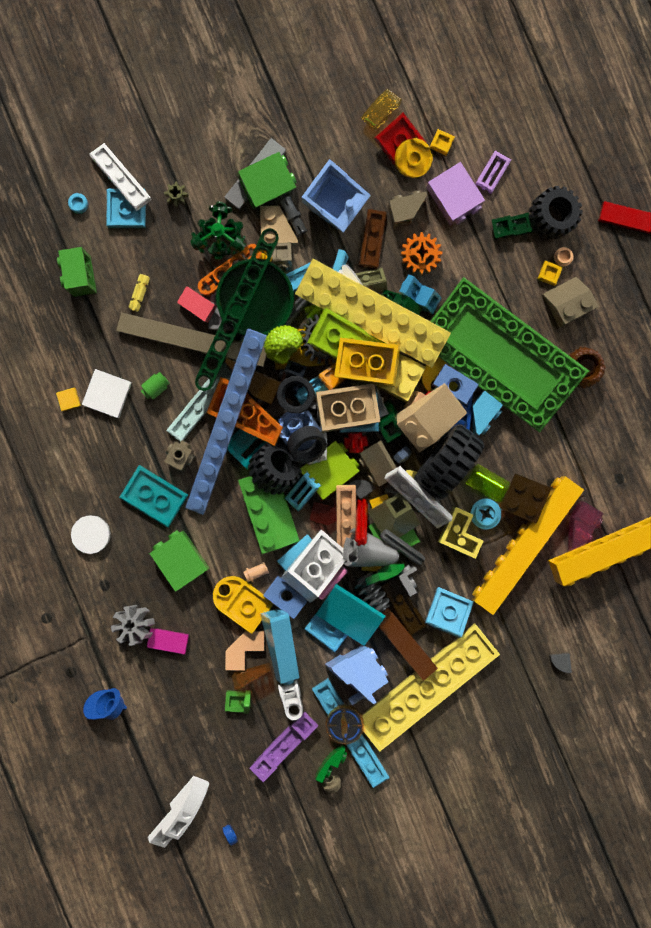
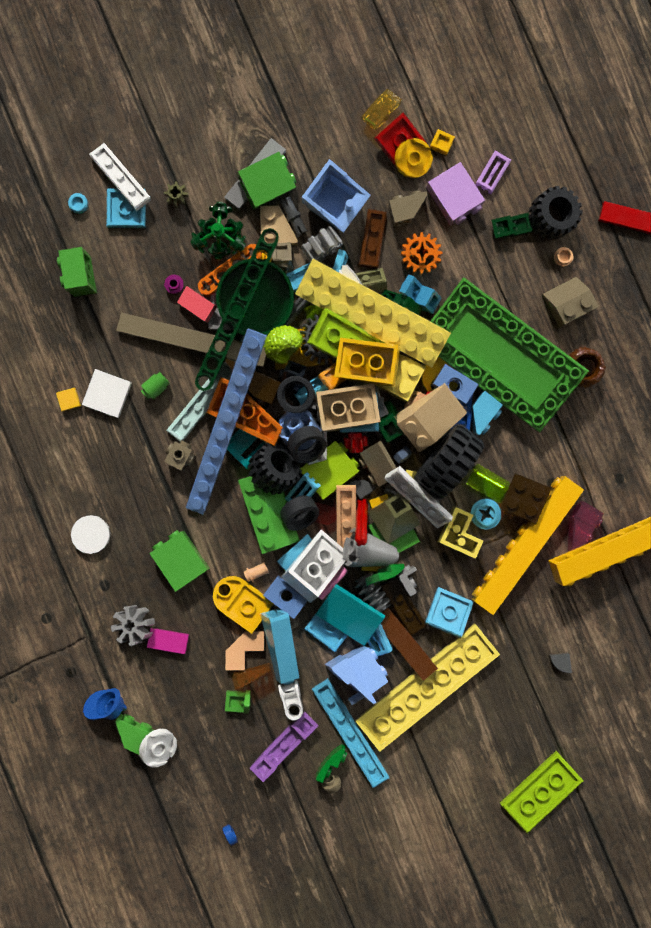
(132, 732): none -> bright green slope
(139, 292): light yellow axle -> none
(153, 496): teal tile -> none
(157, 747): none -> white tile
(178, 288): none -> magenta plate
(182, 812): white slope -> none
(295, 506): none -> black tyre
(322, 244): none -> light grey gear
(345, 724): tile -> none
(382, 641): none -> medium azure tile
(402, 547): dark grey axle -> none
(541, 792): none -> lime tile
(549, 273): yellow tile -> none

